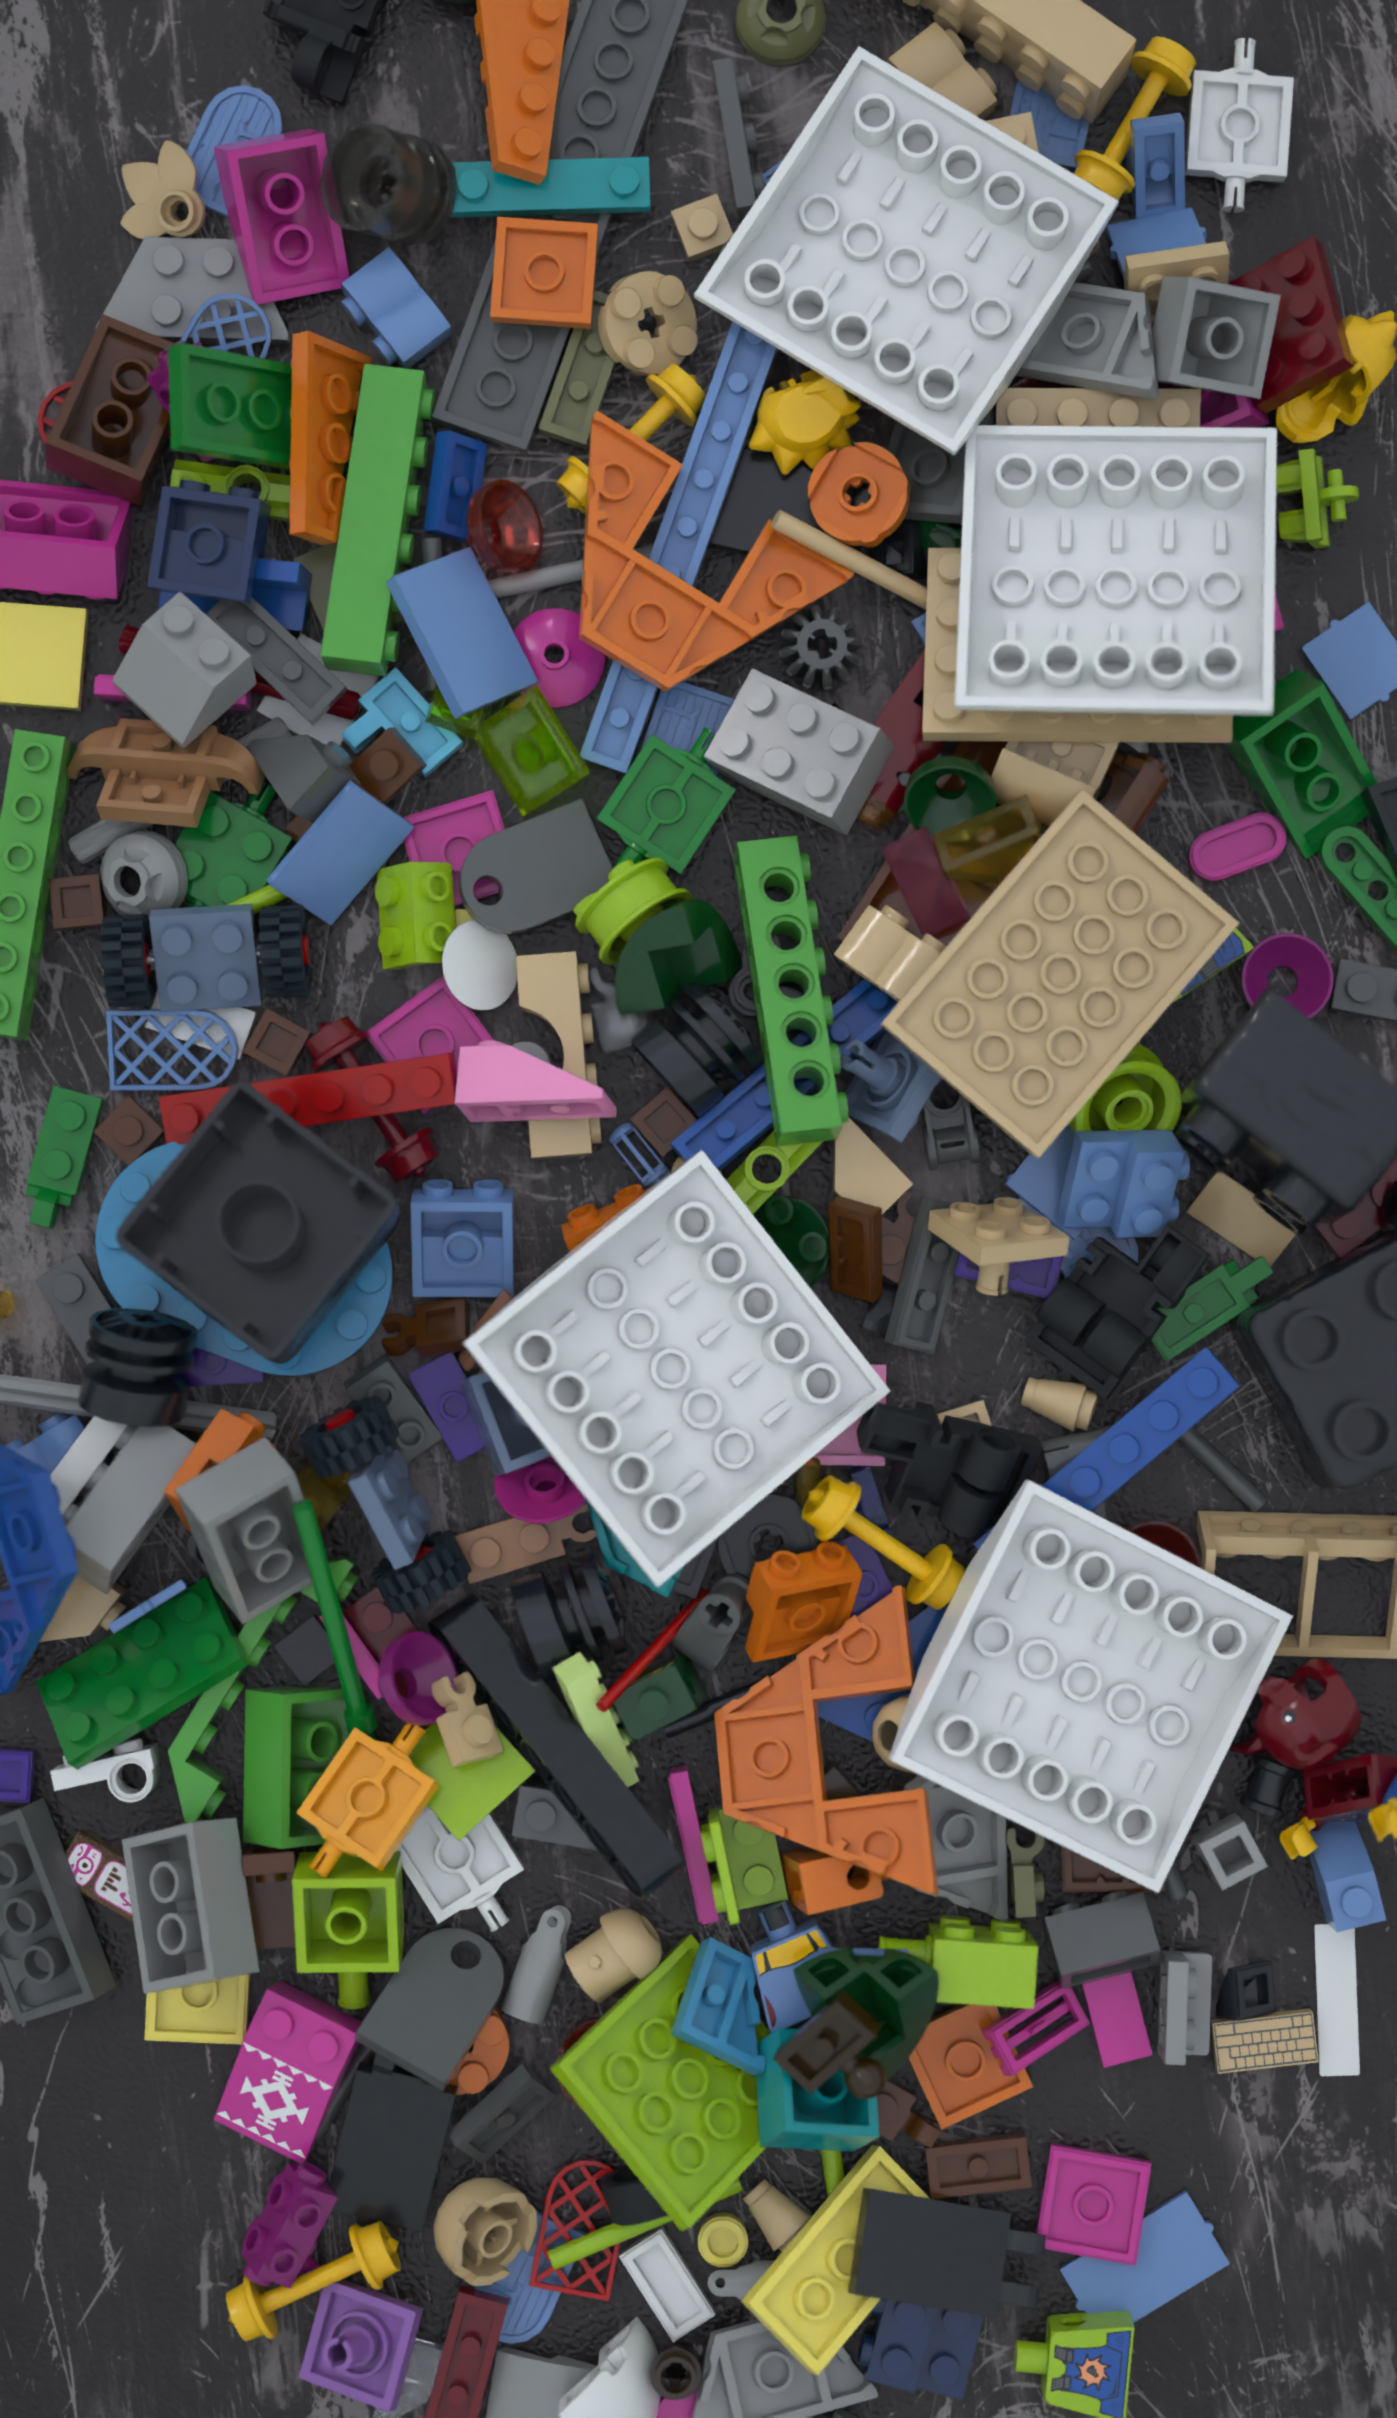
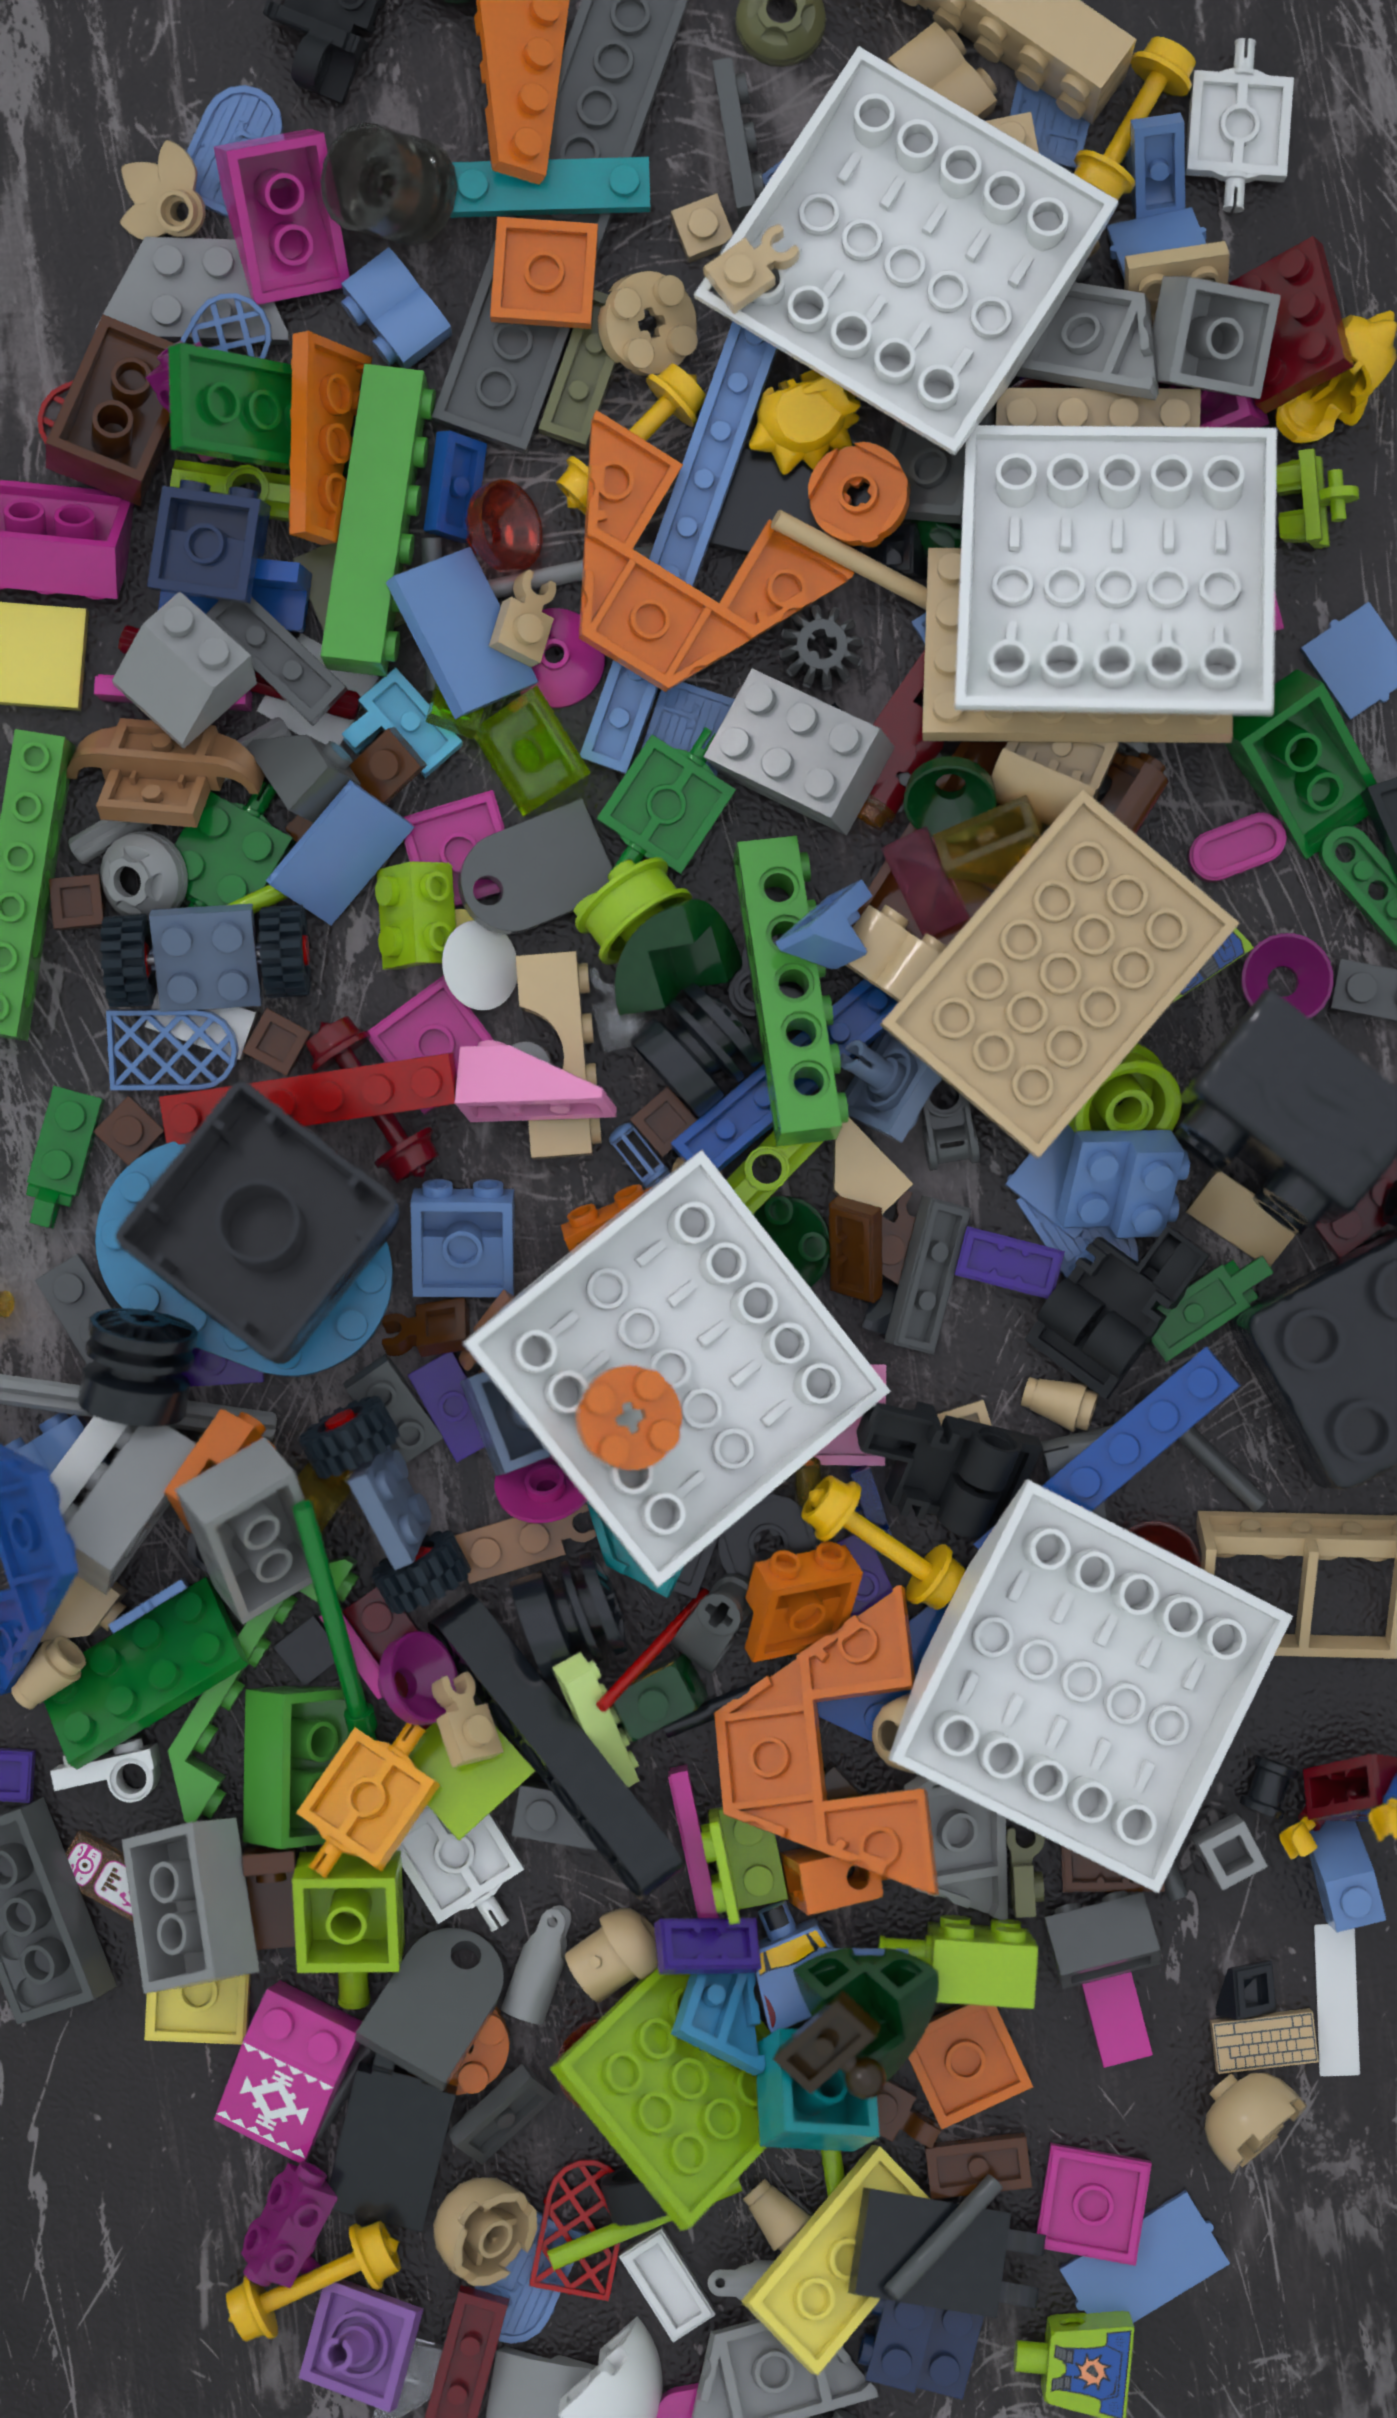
(49, 1671): none -> tan cone
(521, 625): none -> tan plate
(655, 1433): none -> orange plate
(671, 2381): dark brown cone -> none
(707, 1946): none -> dark purple plate
(722, 2239): light yellow tile -> none
(745, 272): none -> tan plate
(826, 931): none -> medium blue slope
(943, 2237): none -> dark grey piece
(996, 1236): tan plate -> none
(1003, 2047): dark pink tile -> none
(1184, 2005): light grey bracket -> none
(1248, 2116): none -> tan cylinder
(1302, 1730): dark red piece -> none

